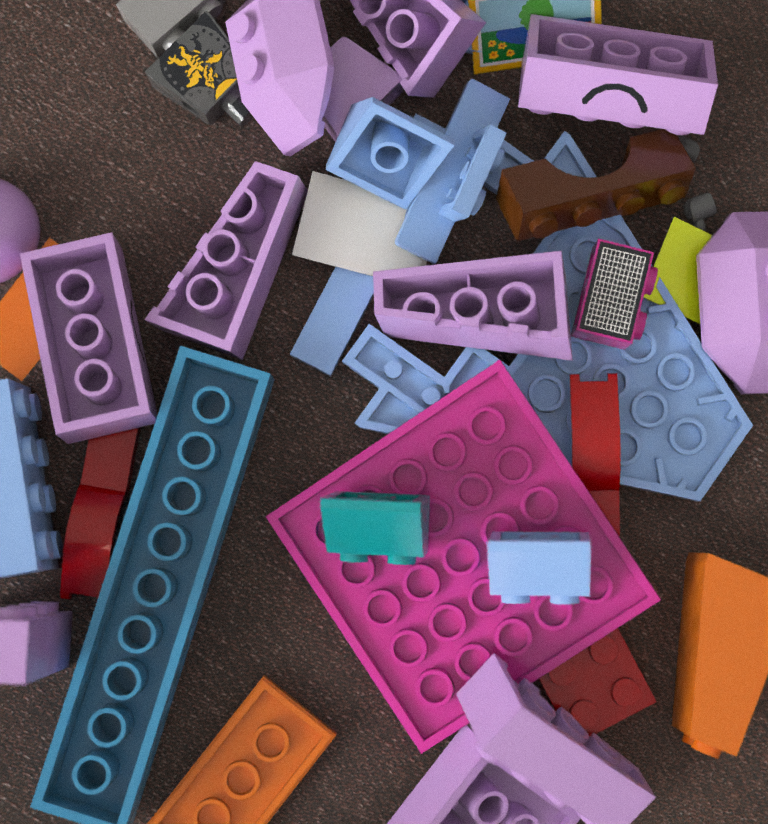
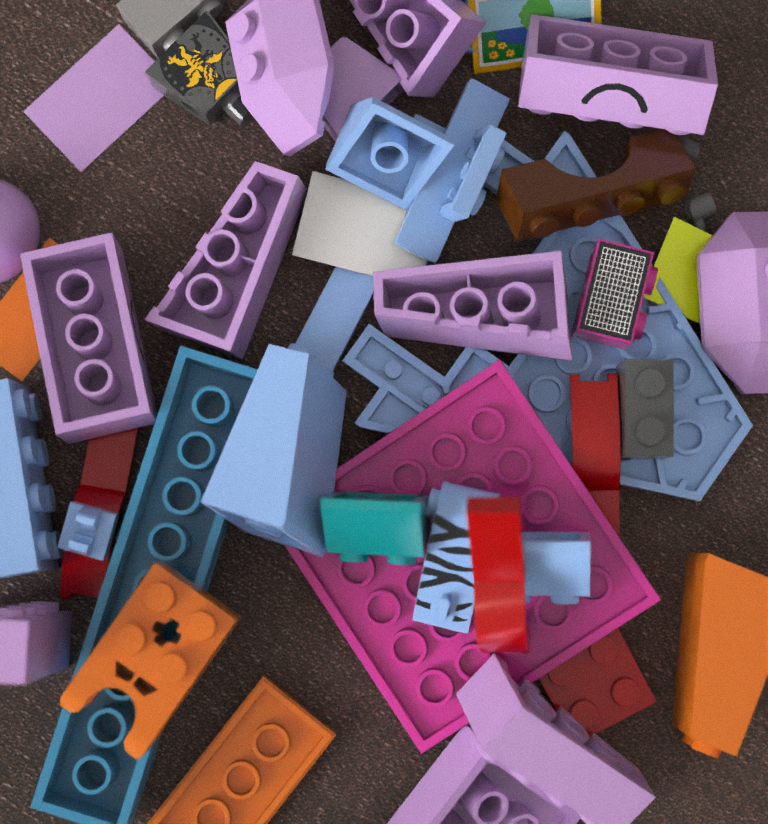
(88, 530): none -> light blue tile
(96, 98): none -> lavender sticker
(146, 665): none -> orange brick
(282, 451): none -> light blue slope
(447, 580): none -> light blue door
(498, 573): none -> red piece
(646, 408): none -> dark grey brick

